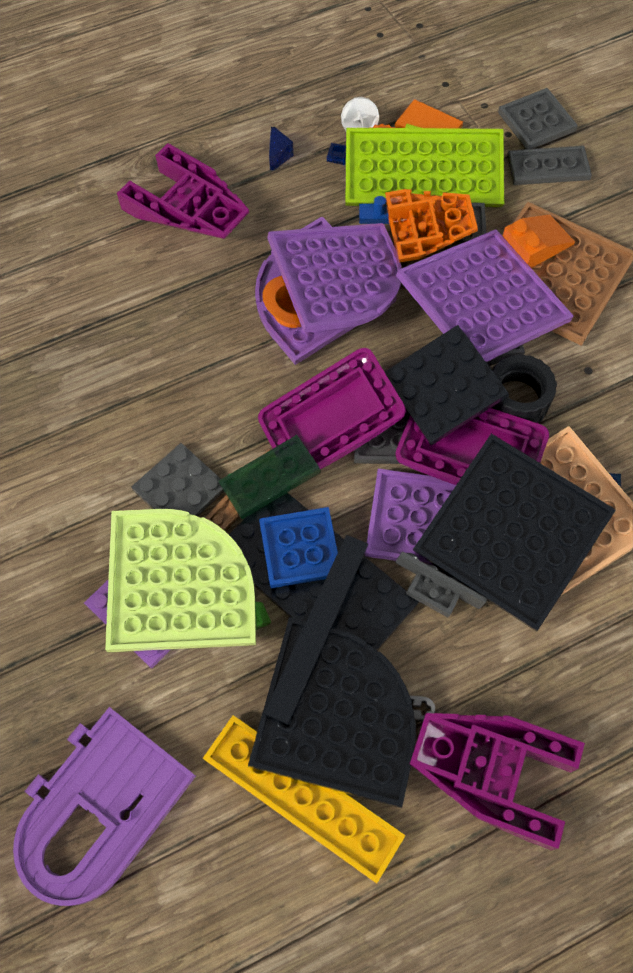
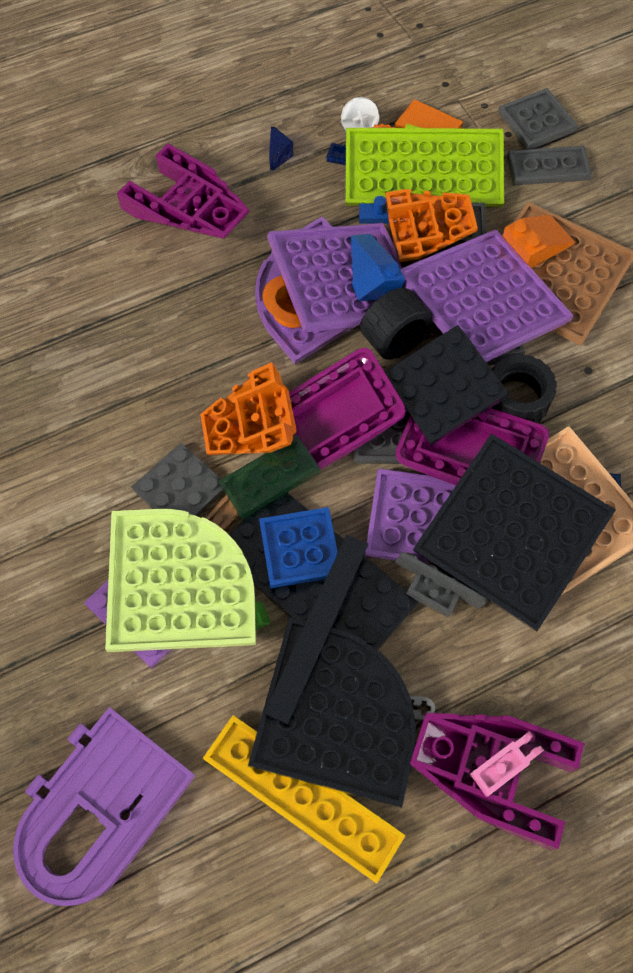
(252, 417): none -> orange wedge
(373, 269): none -> blue wedge
(396, 323): none -> black tyre
(504, 765): none -> bright pink hinge

